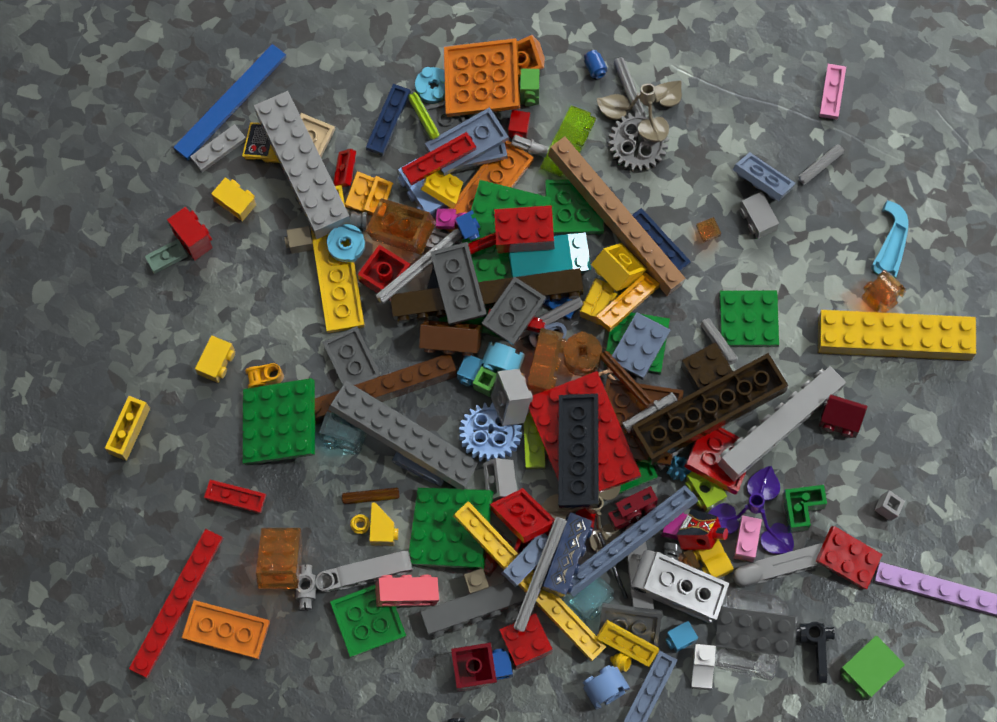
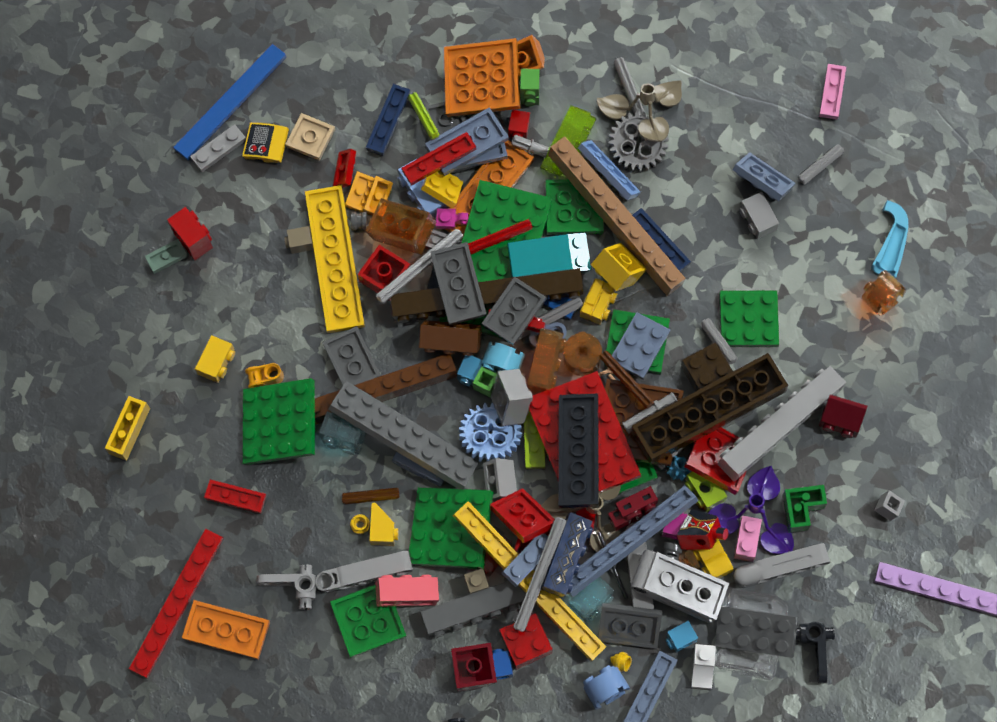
(234, 199): yellow brick -> none
(279, 558): clear orange brick -> none
(302, 164): light grey brick -> none
(348, 253): medium azure plate -> none
(423, 88): medium azure plate -> none
(468, 226): blue brick -> none
(524, 229): red brick -> none
(595, 64): blue brick -> none
(609, 170): none -> medium blue plate
(627, 302): light orange plate -> none
(627, 643): yellow plate -> none
(708, 229): clear orange plate -> none
(849, 557): red plate -> none
(871, 668): bright green brick -> none
(896, 335): yellow brick -> none

